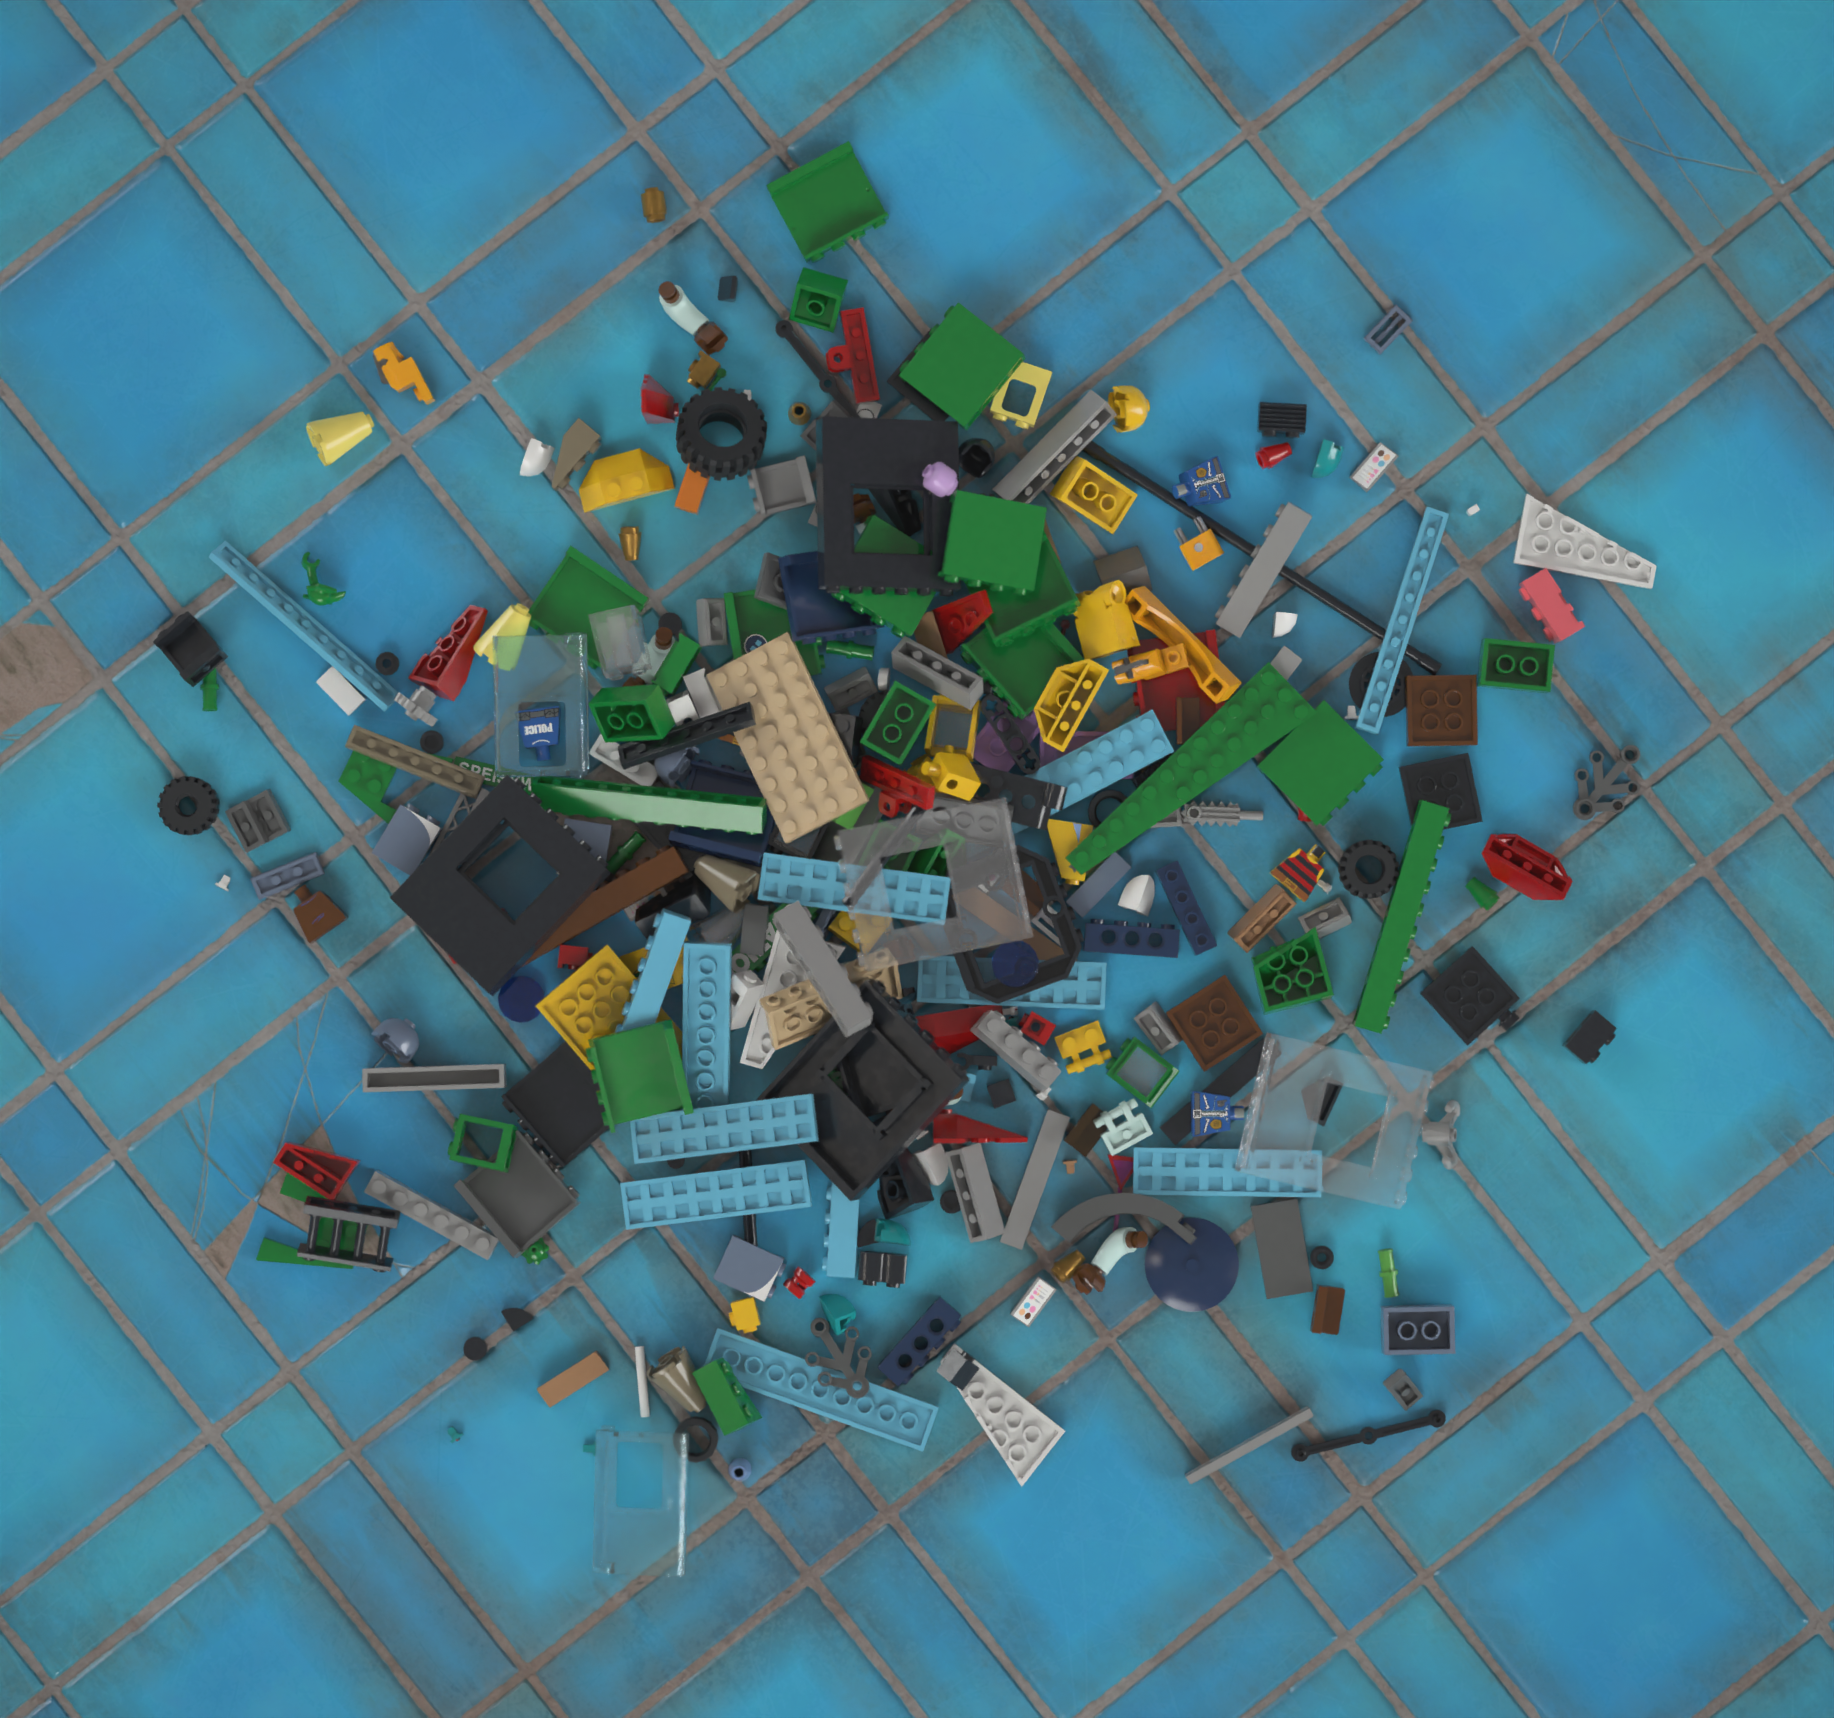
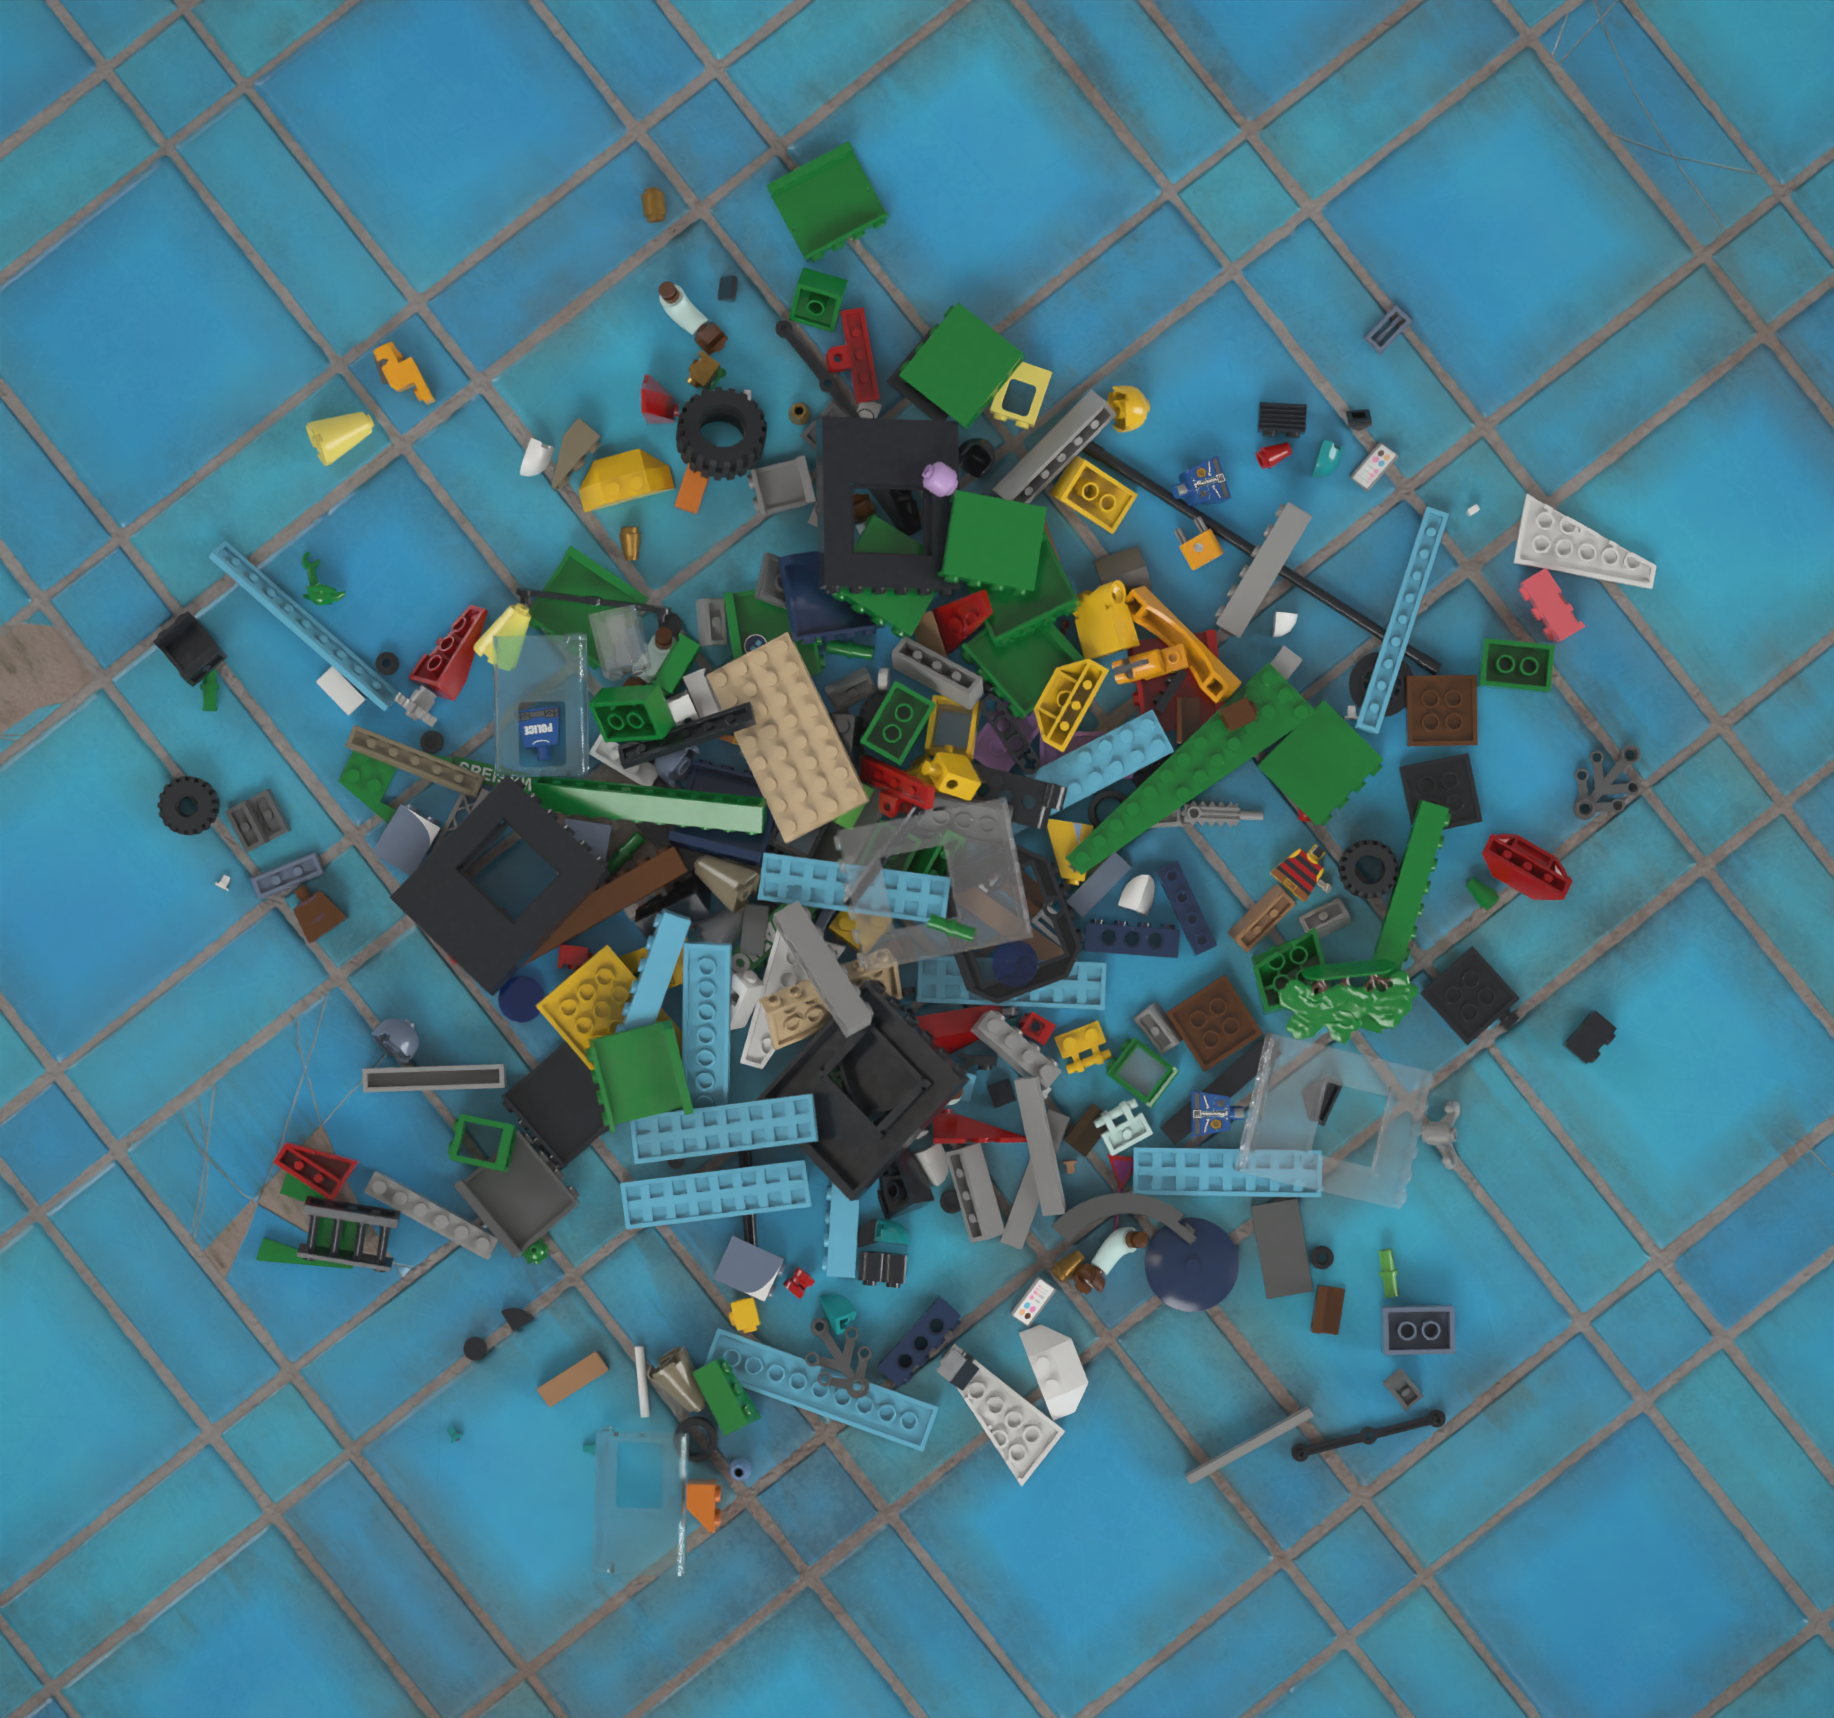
(524, 593): none -> black piece
(702, 1502): none -> orange slope
(951, 927): none -> green pin
(1040, 1145): none -> light grey tile
(1055, 1368): none -> white wedge
(1173, 681): none -> black plate
(1238, 714): none -> reddish brown brick
(1343, 1006): none -> green plant
(1359, 419): none -> black slope

